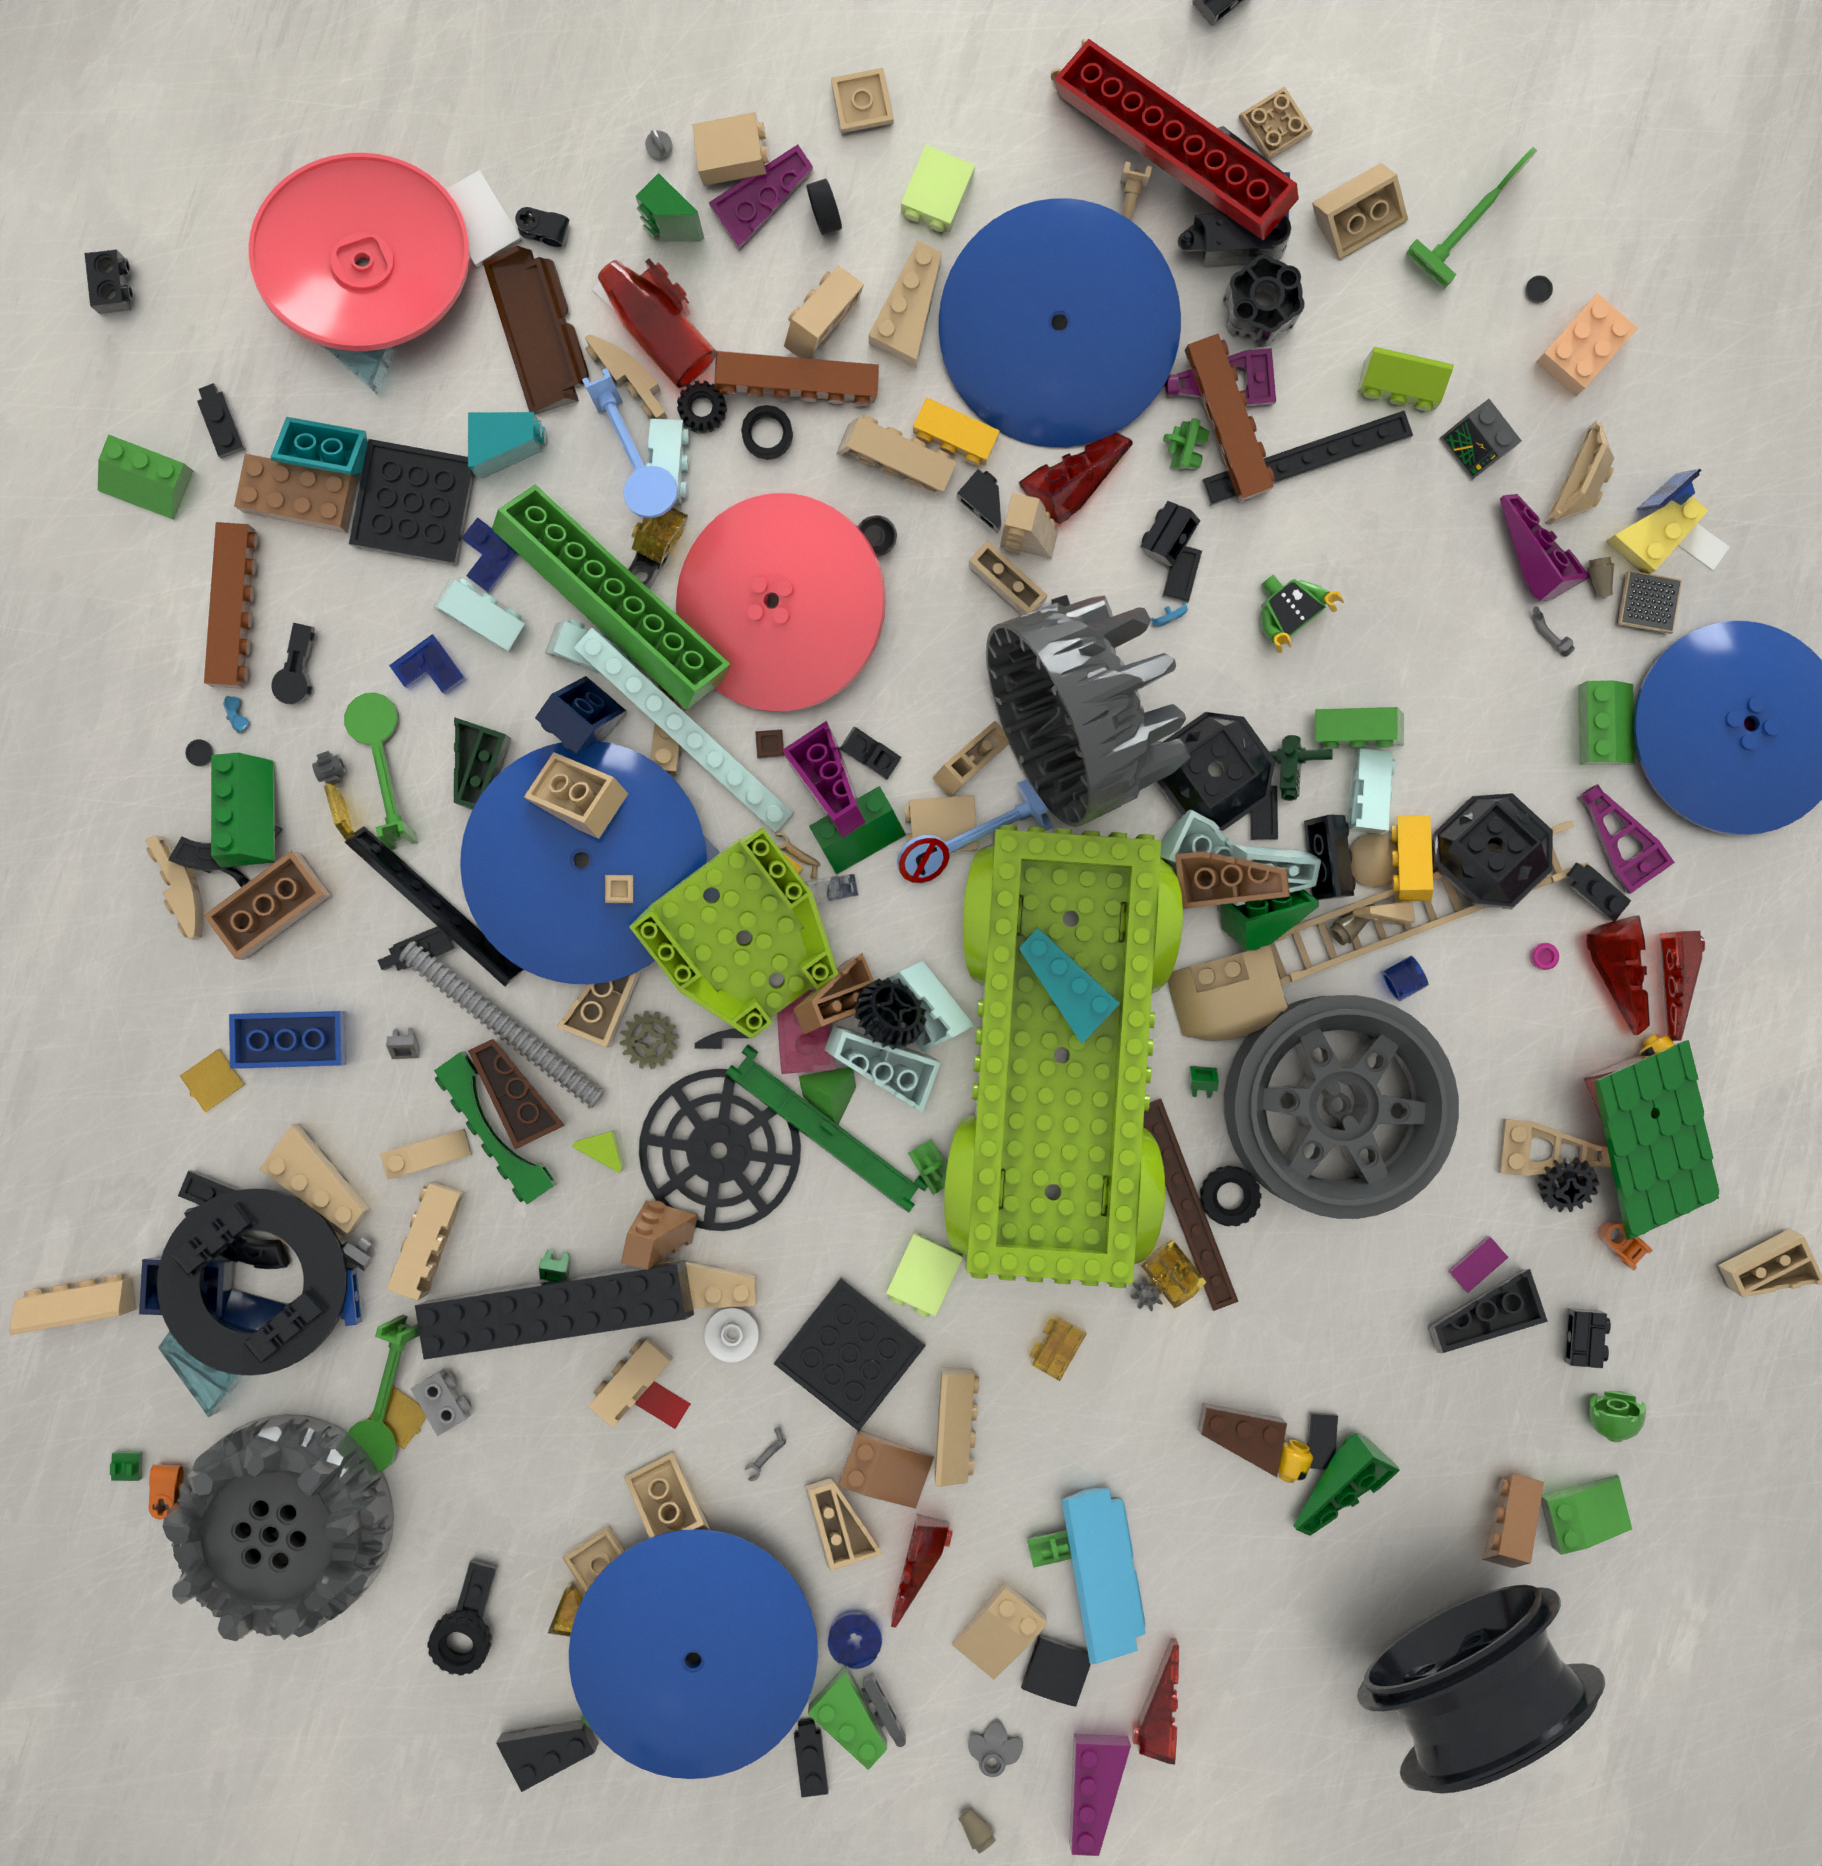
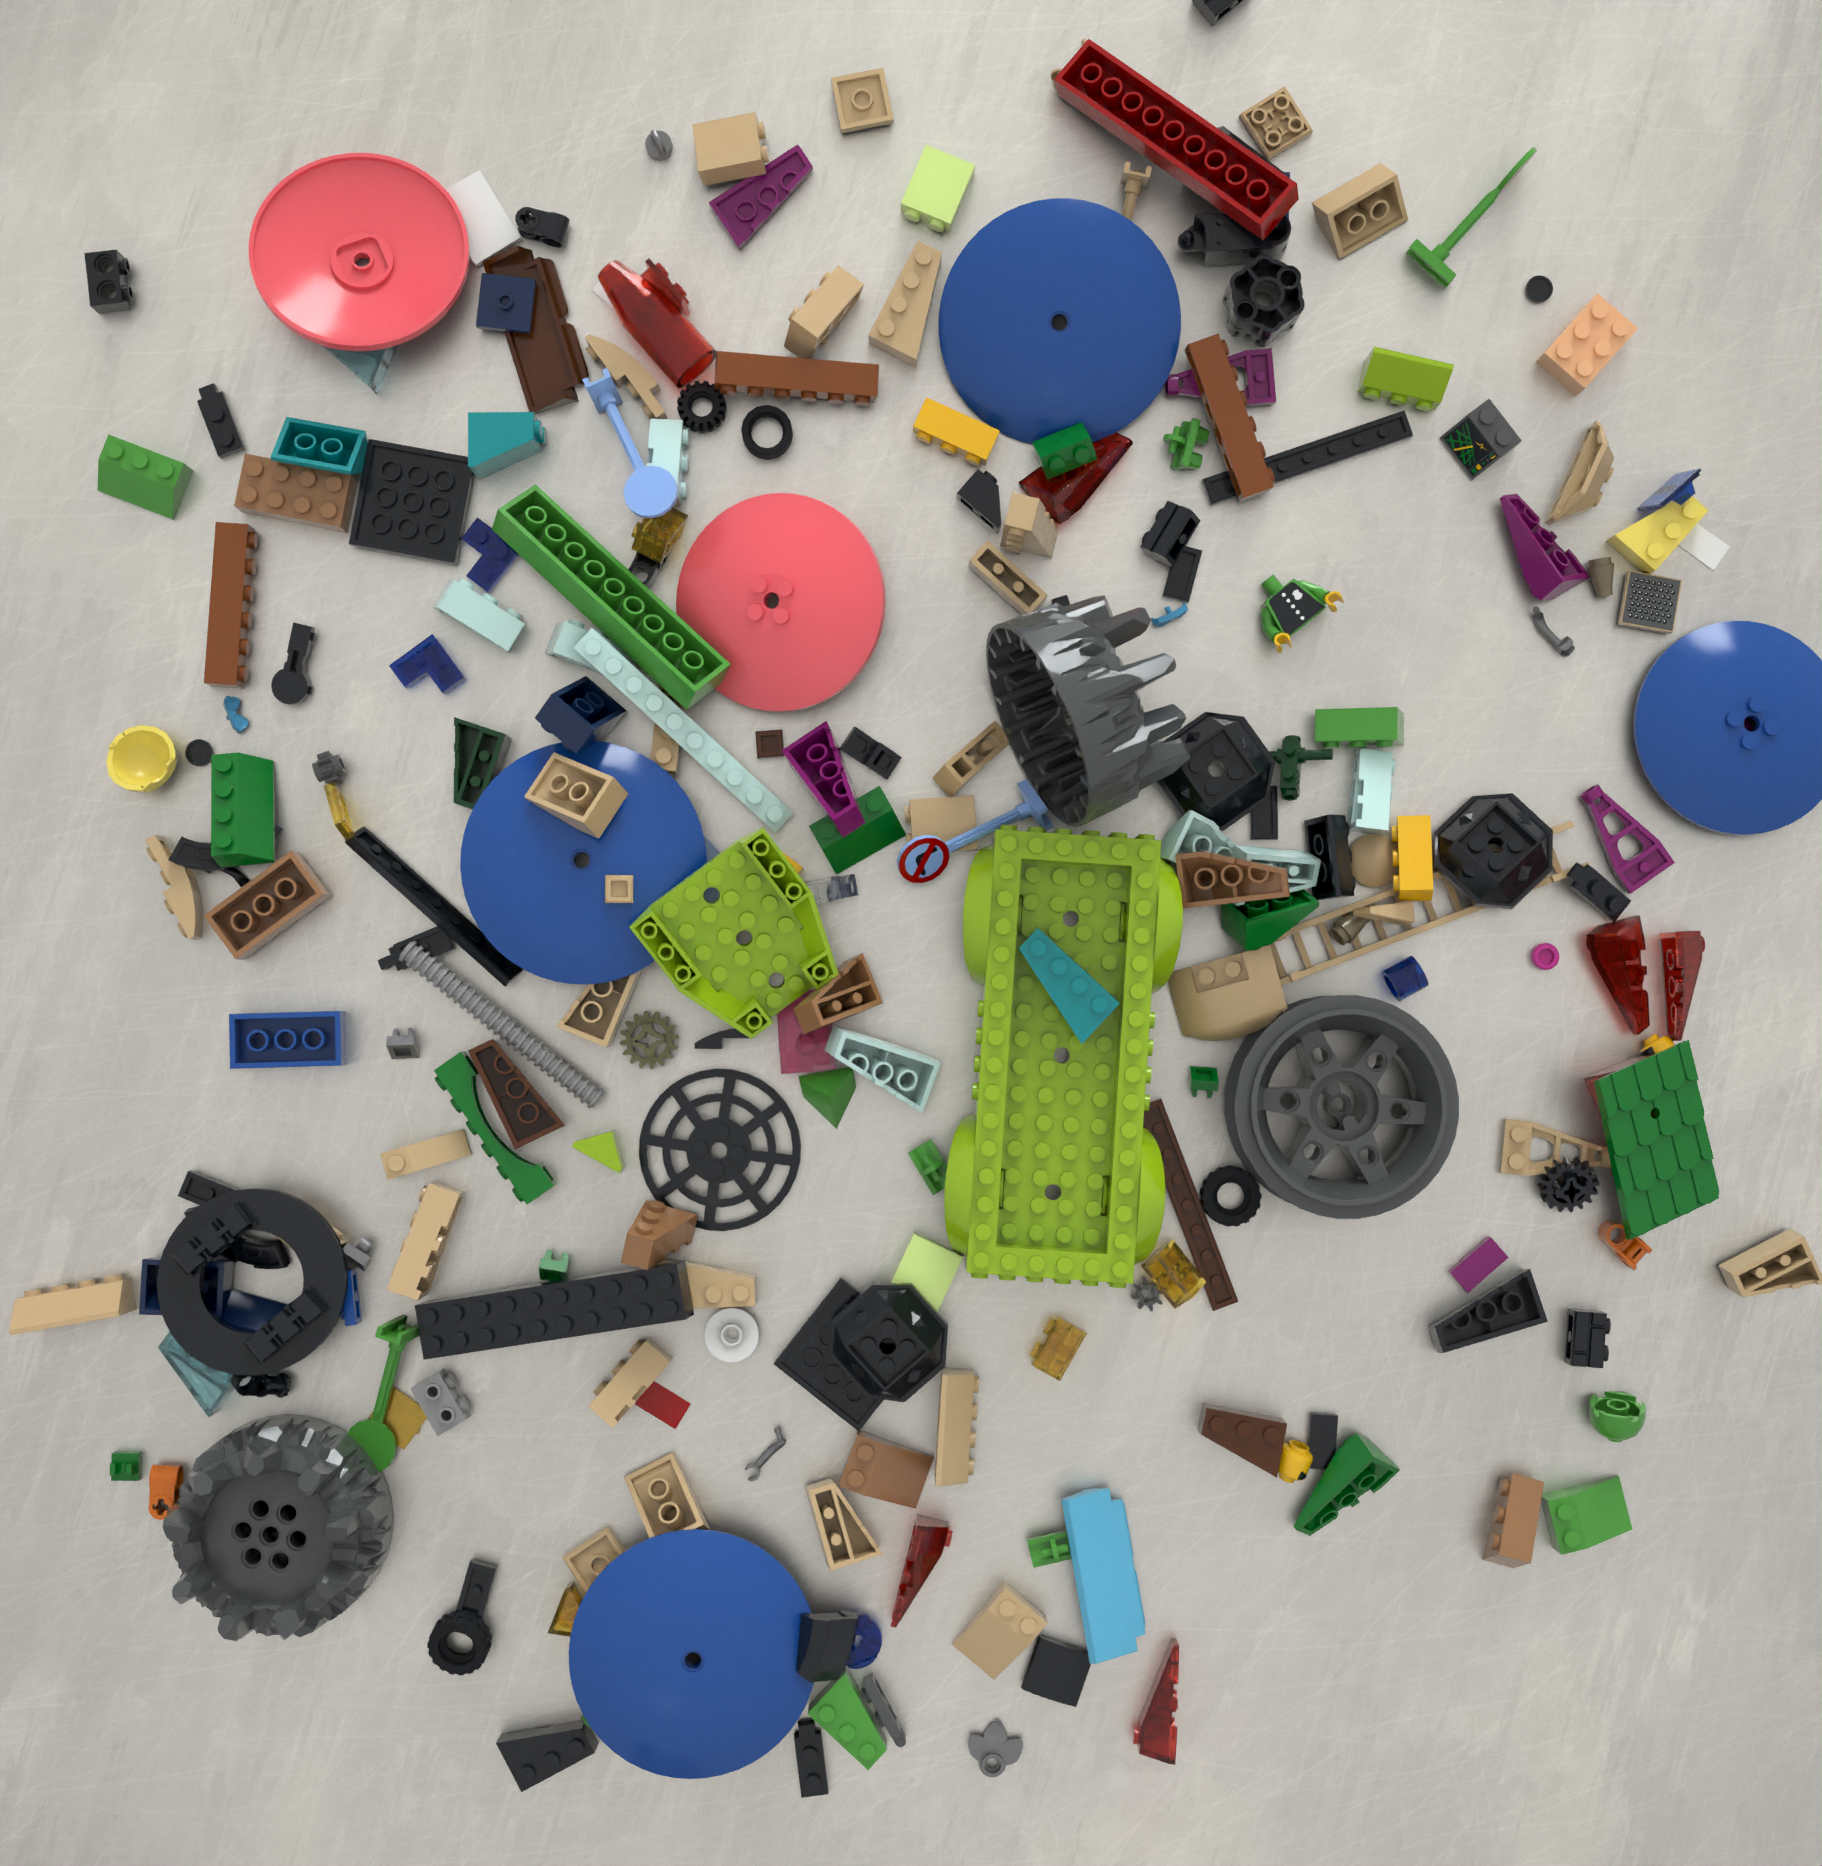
(141, 758): none -> light yellow cylinder
(212, 1080): clear yellow piece -> none
(261, 1388): none -> black connector
(315, 1180): tan wedge -> none
(371, 721): bright green piece -> none
(506, 303): none -> dark blue plate
(668, 213): green slope -> none
(799, 855): tan piece -> none
(824, 206): black tyre -> none
(824, 1131): green piece -> none
(825, 1644): none -> black slope
(879, 533): dark grey hair -> none
(885, 1020): black gear -> none
(897, 454): tan wedge -> none
(897, 1314): none -> black piece
(942, 1012): light aqua wedge -> none
(977, 1832): dark tan cone -> none
(1064, 450): none -> green brick
(1095, 1784): magenta wedge -> none
(1481, 1689): black wheel -> none
(1606, 723): bright green slope -> none

